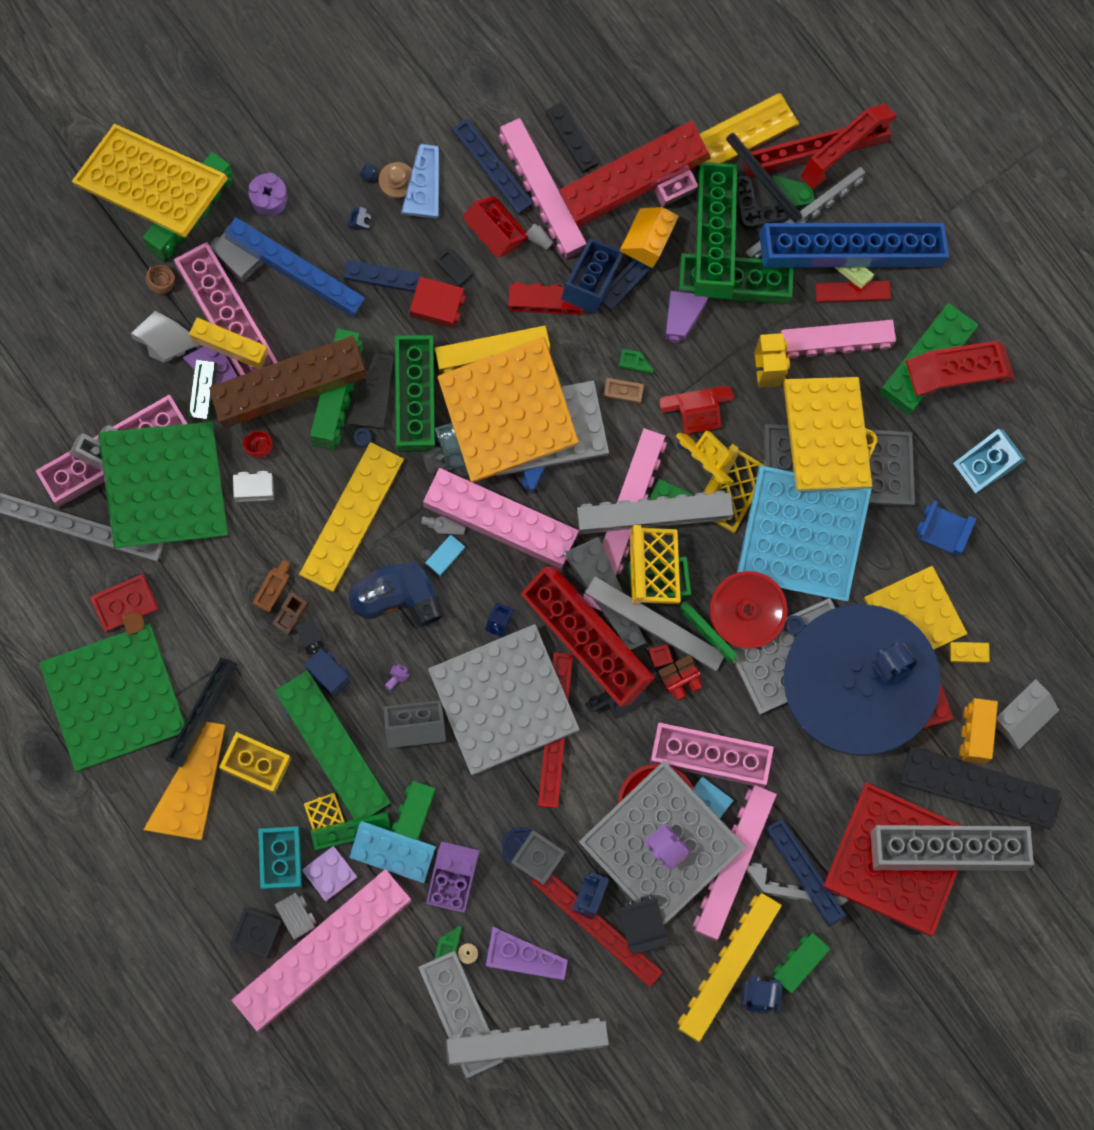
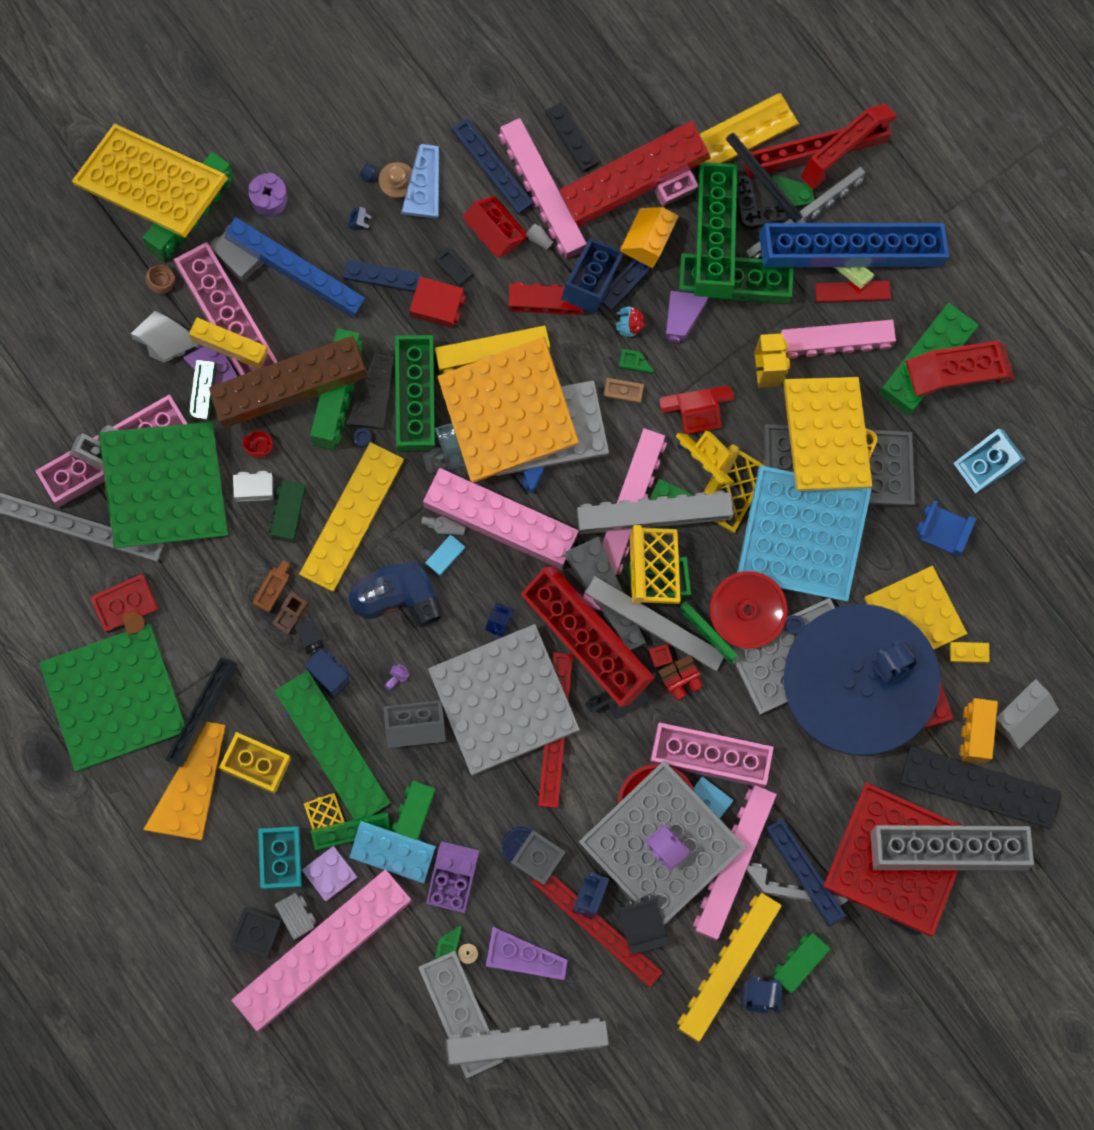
(287, 511): none -> dark green brick
(631, 321): none -> piece

